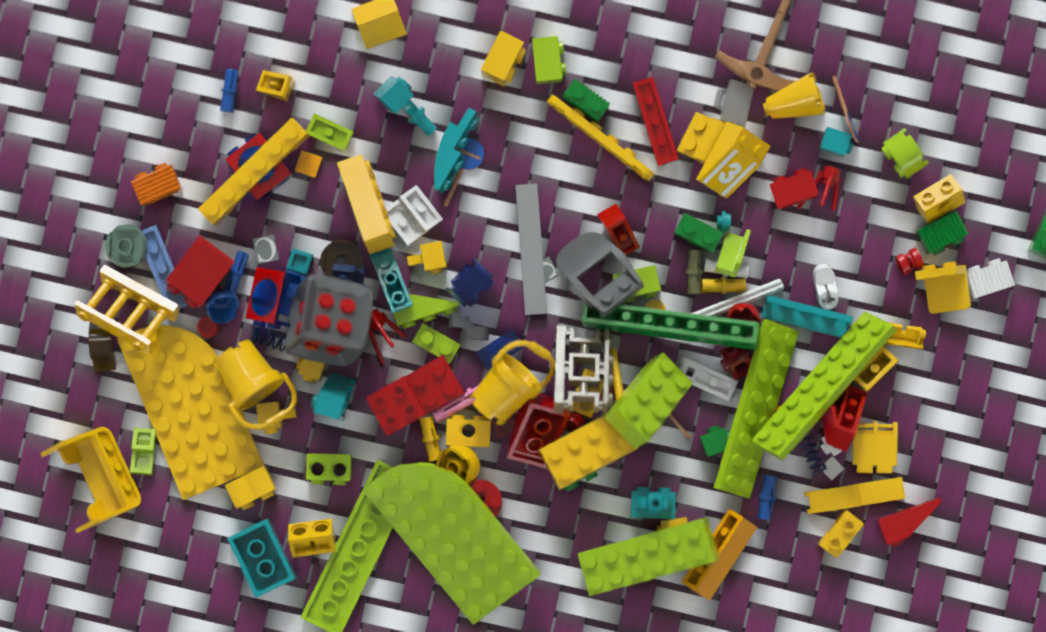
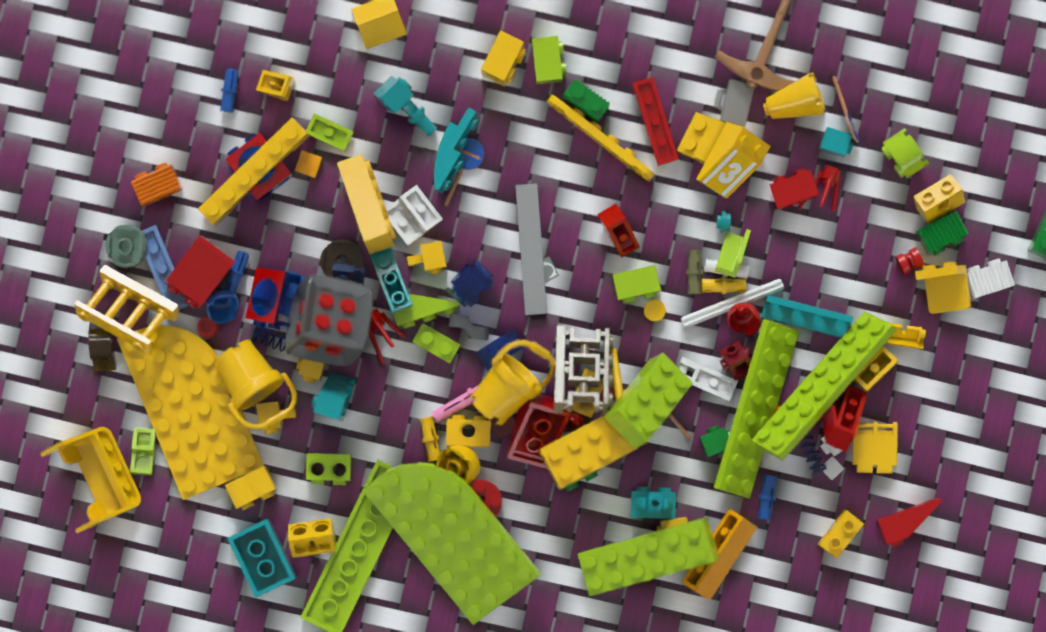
(265, 249): light grey sticker -> none
(299, 261): teal tile -> none
(415, 395): red piece -> none
(584, 254): dark grey slope -> none
(675, 326): green brick -> none
(698, 233): green brick -> none
(827, 296): white piece -> none
(855, 495): yellow piece -> none

